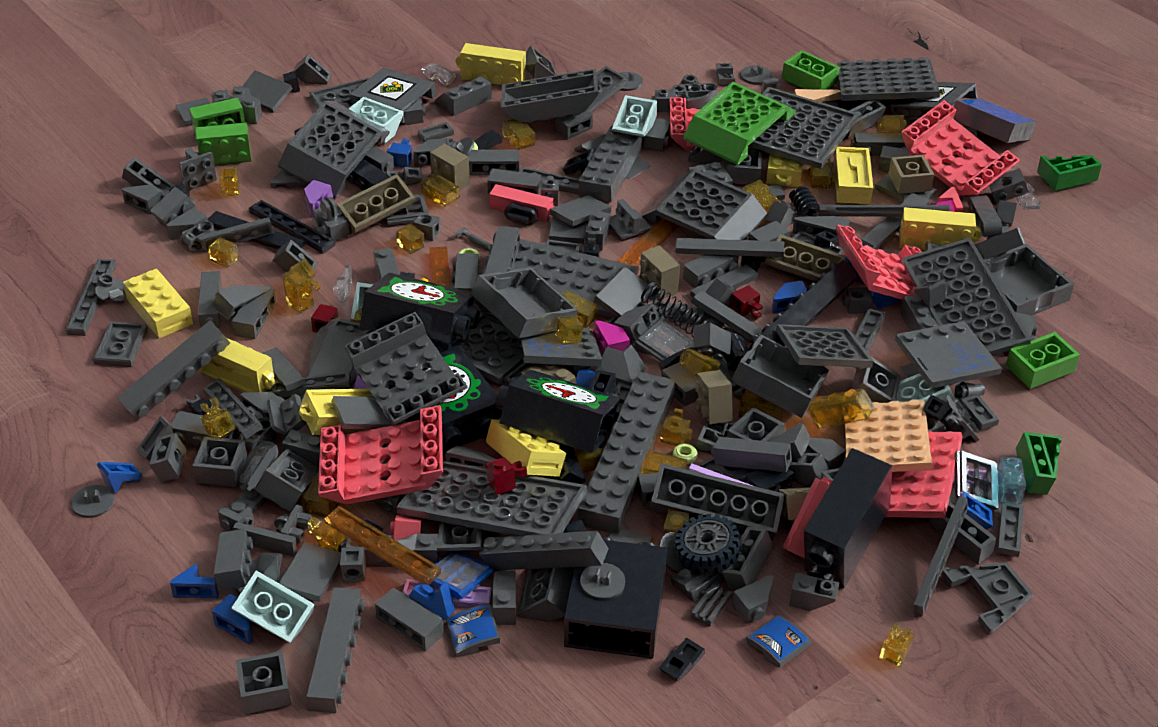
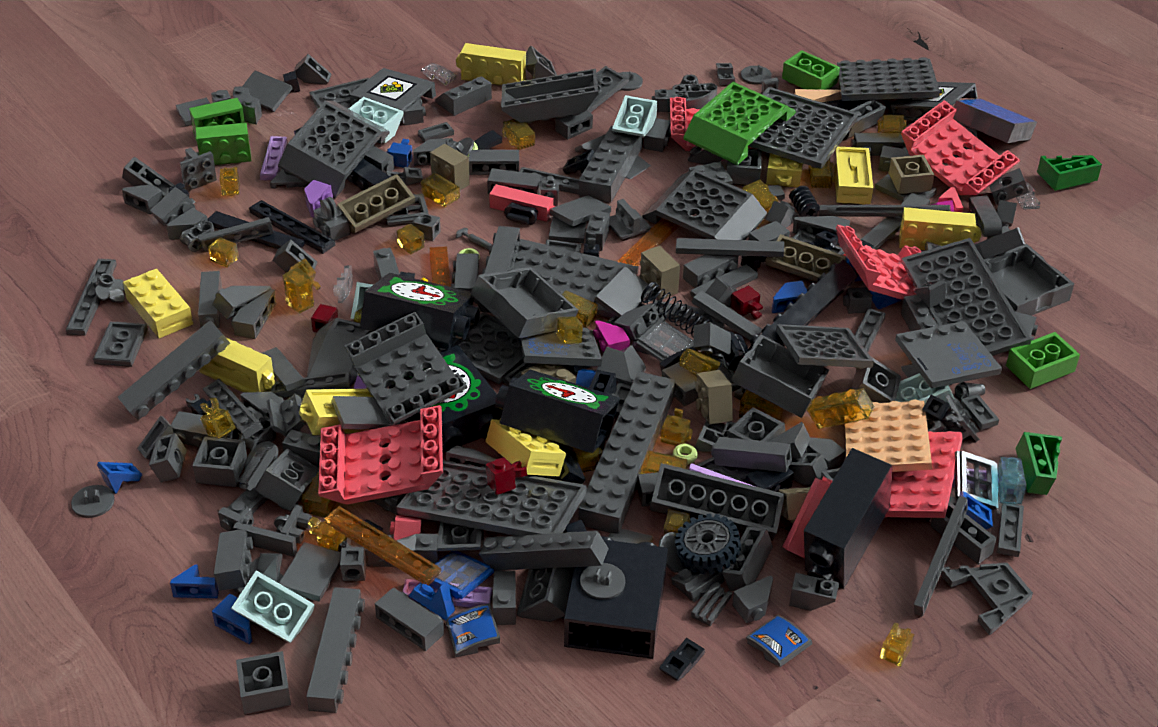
(272, 157): none -> lavender tile

